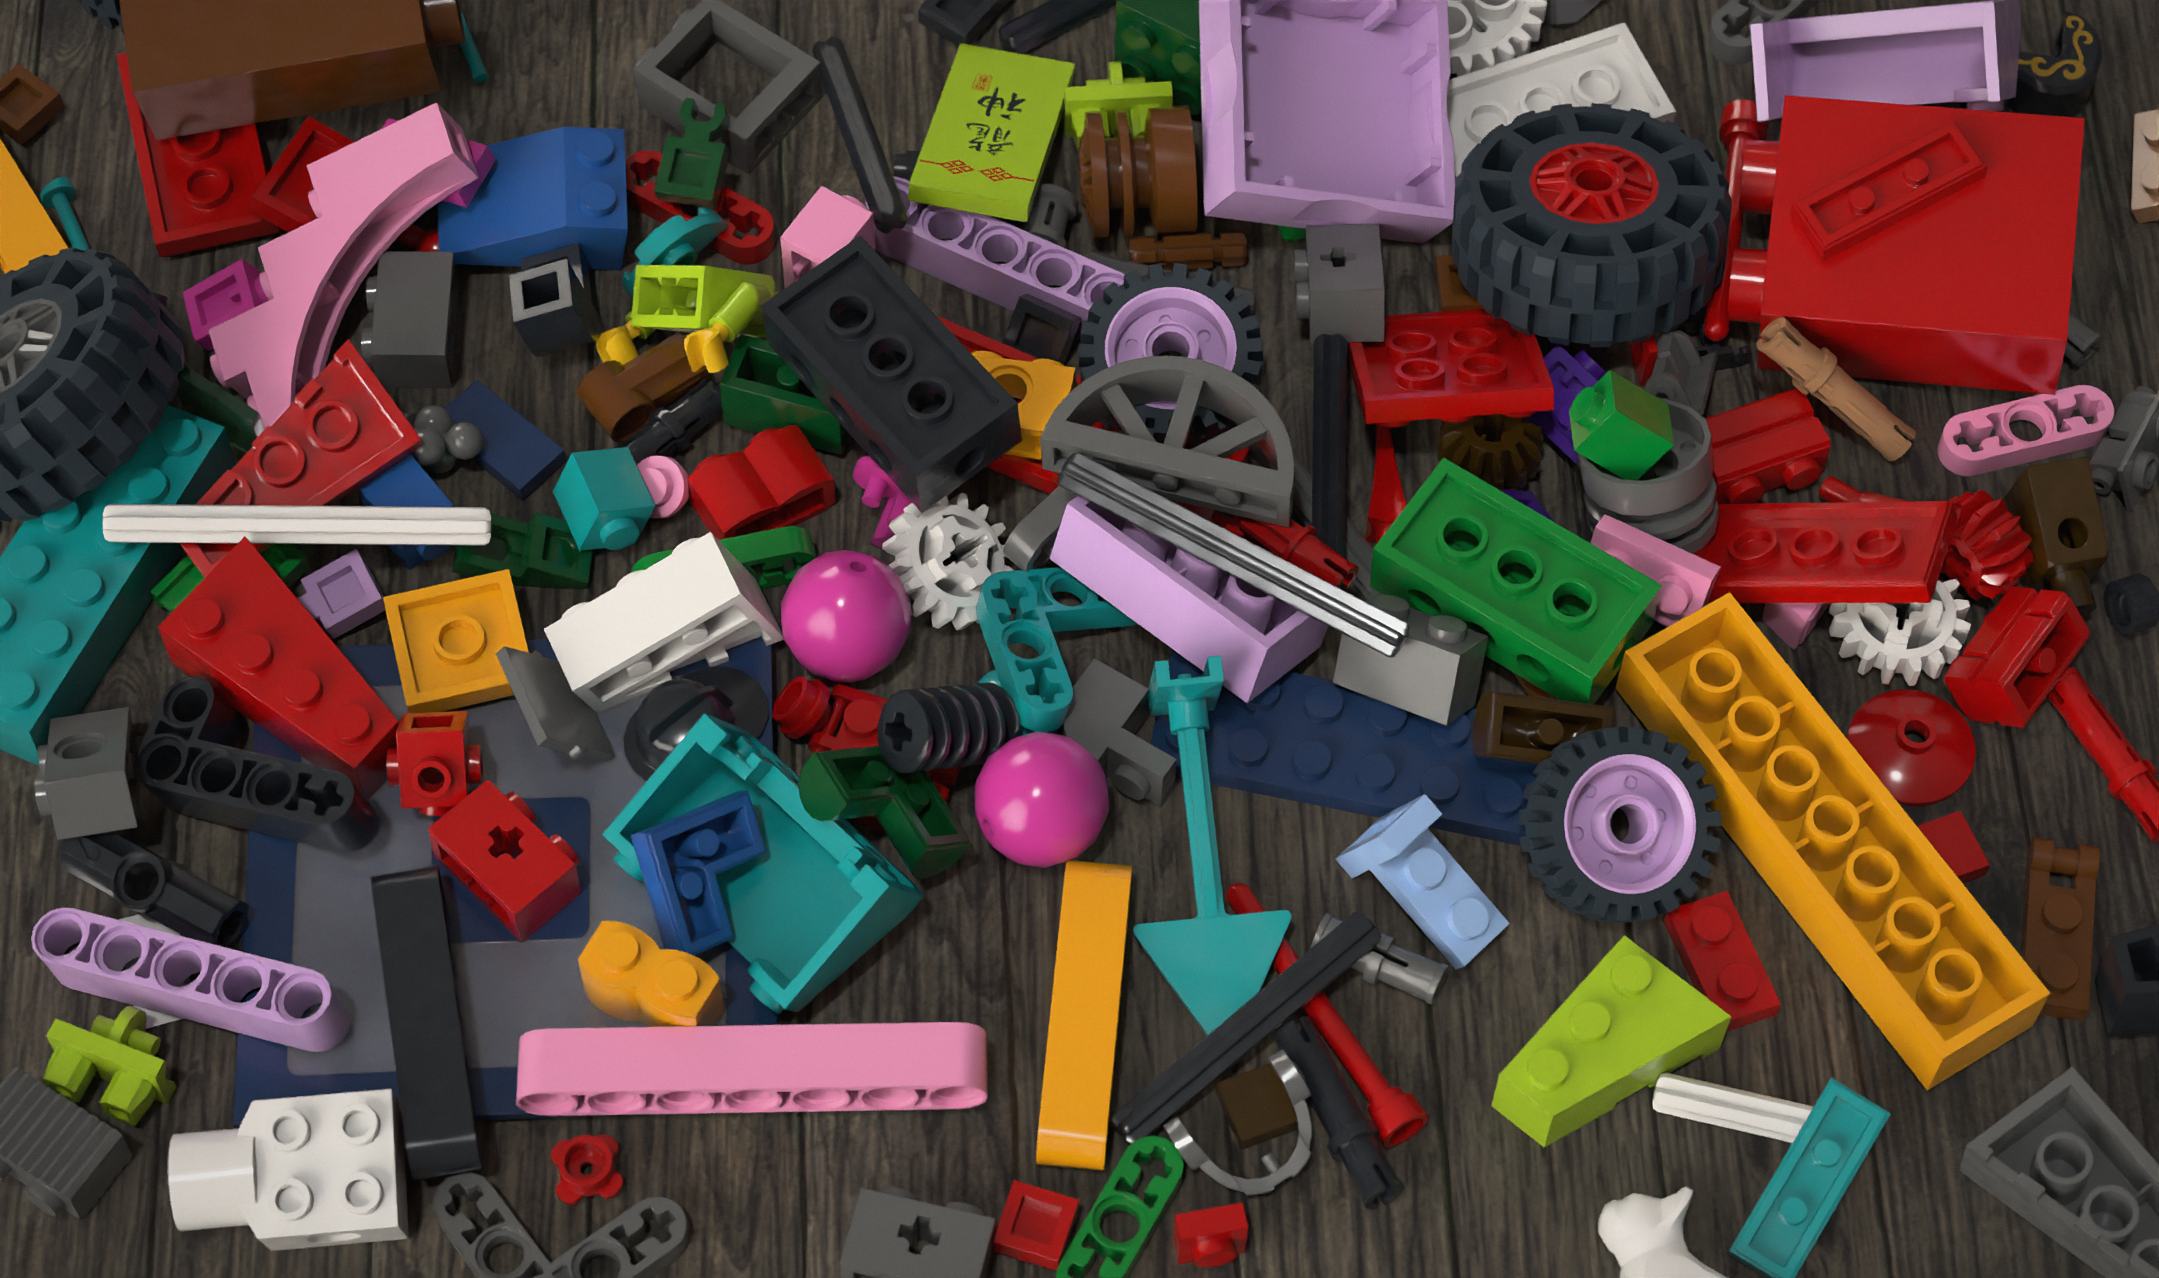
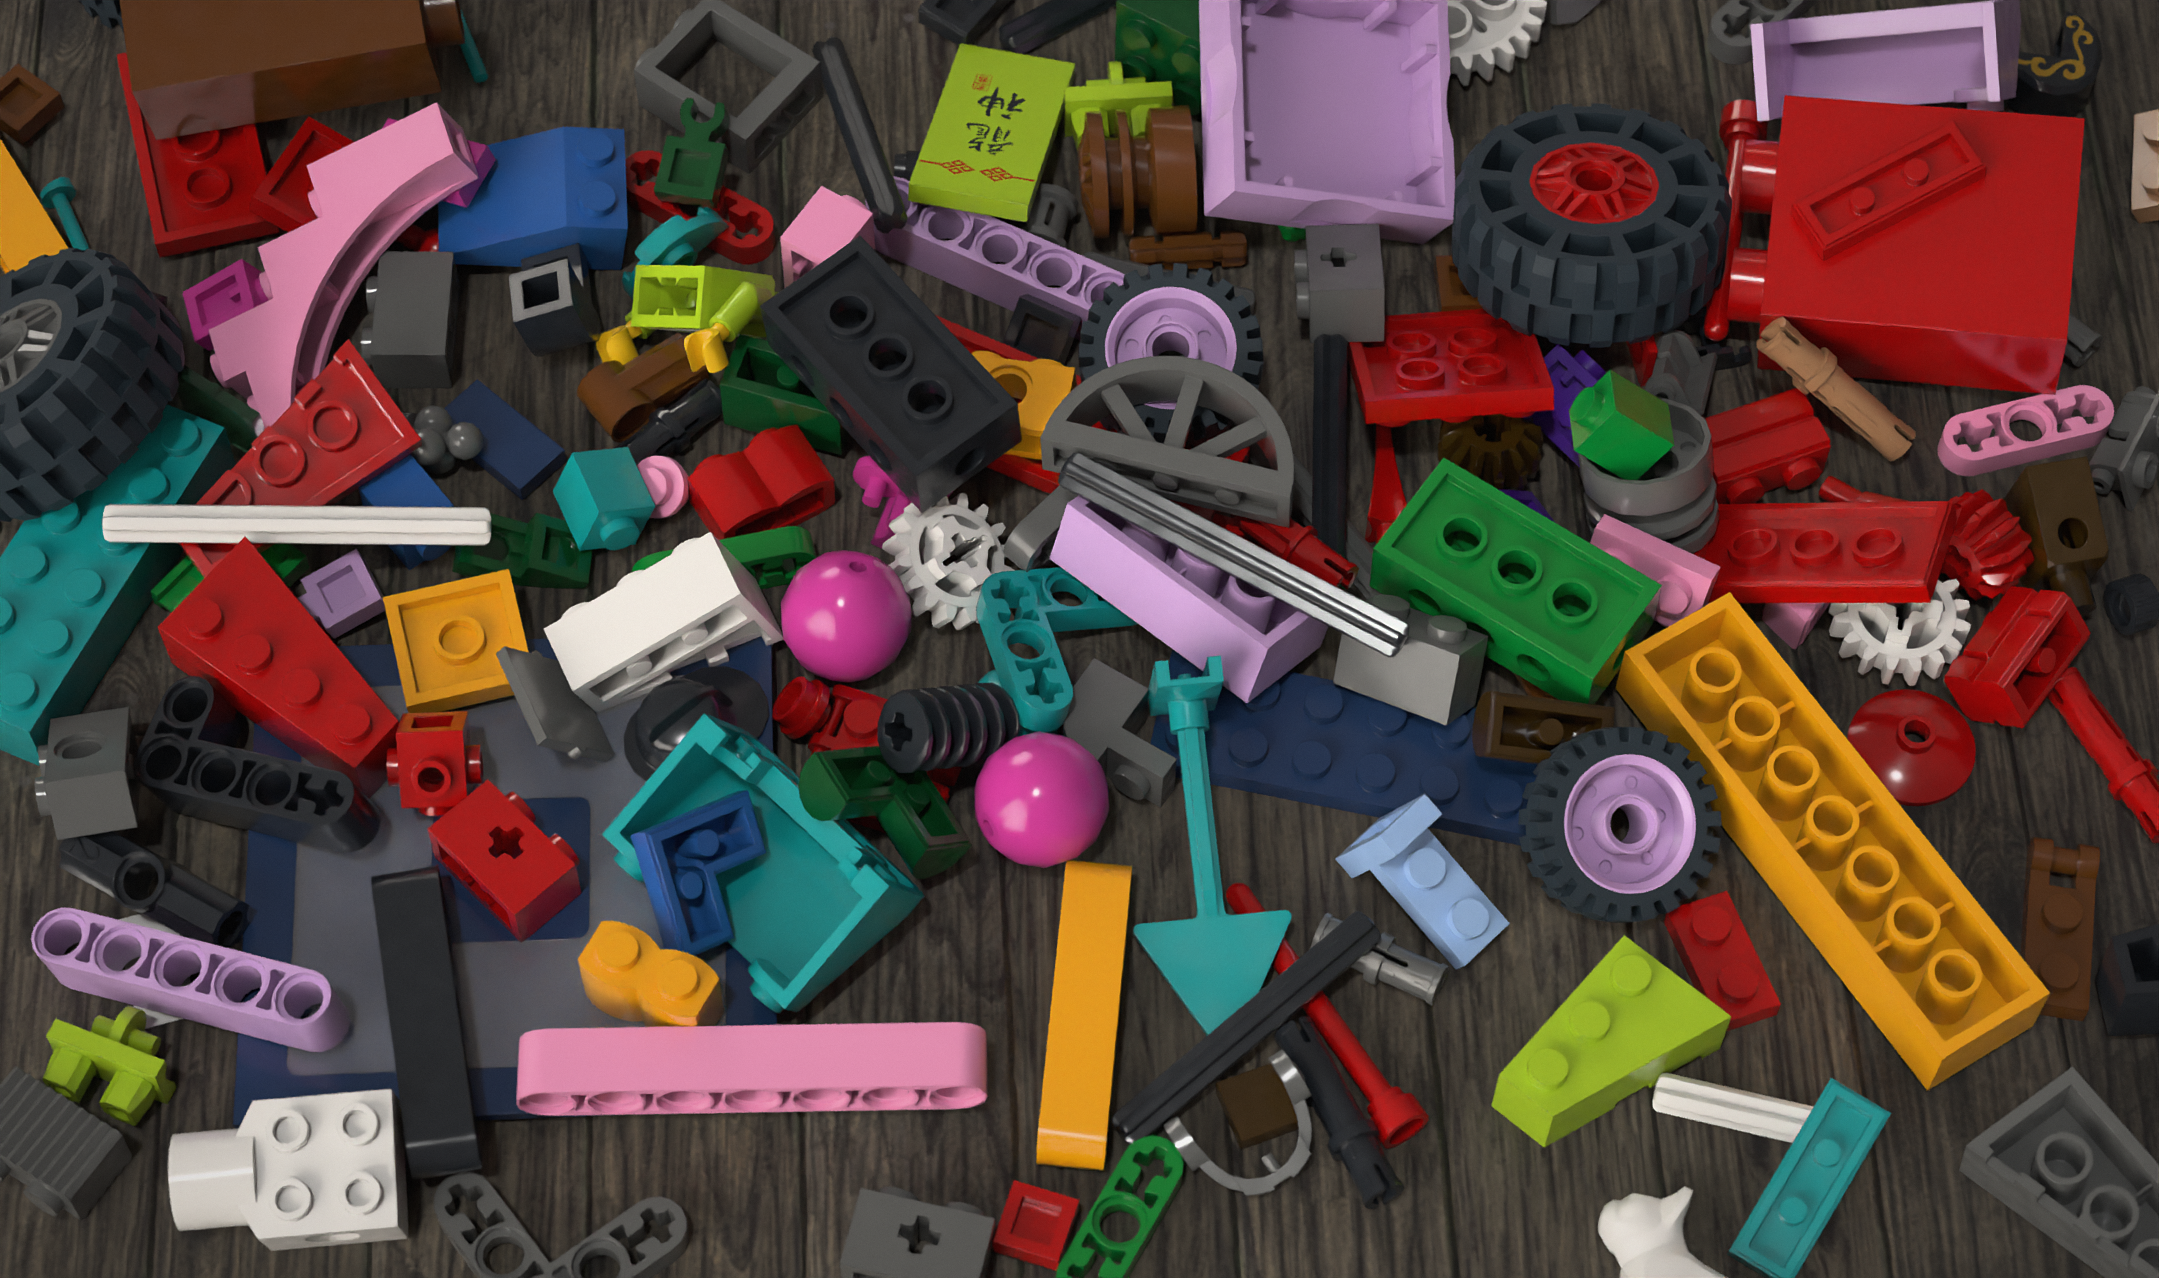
(583, 1150): red plate -> none
(1210, 1235): red plate -> none
(1578, 72): white plate -> none
(1956, 845): red tile -> none

